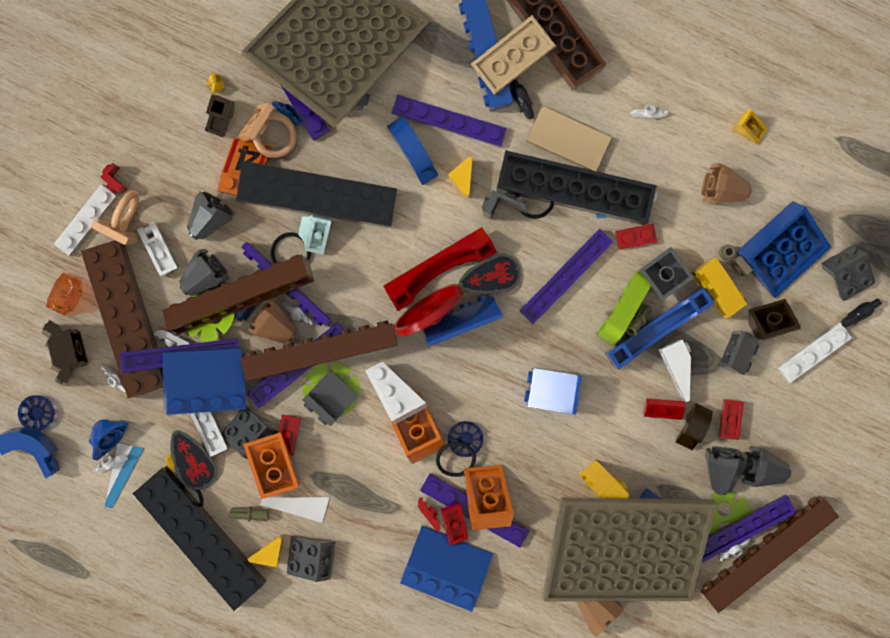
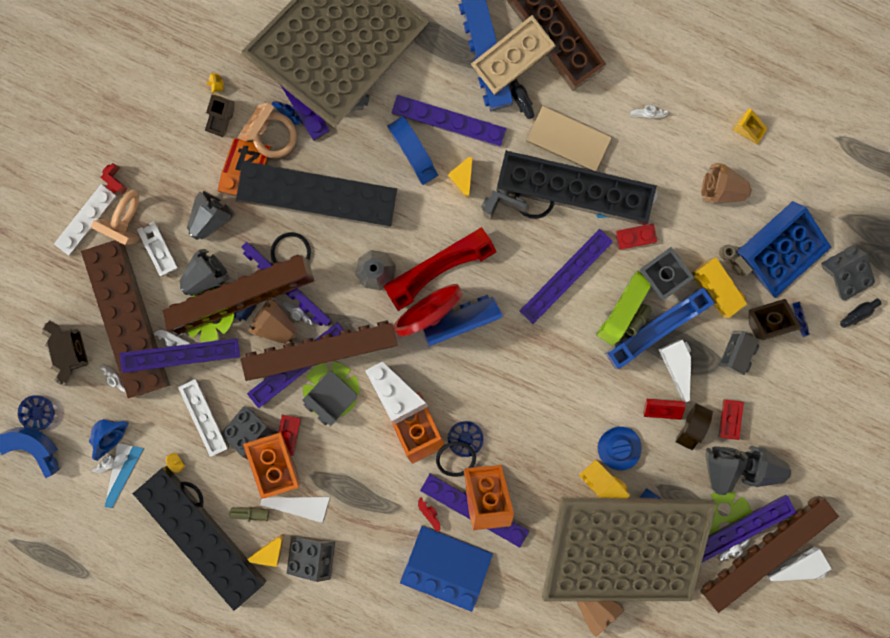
(64, 294): clear orange slope -> none
(191, 461): shield -> none
(203, 381): blue slope -> none
(314, 232): light aqua slope -> none
(384, 273): none -> dark grey cone
(454, 523): red plate -> none
(491, 275): shield -> none
(553, 390): slope -> none
(619, 448): none -> blue hat
(799, 313): none -> clear blue wheel
(806, 565): none -> white slope
(814, 352): white plate -> none

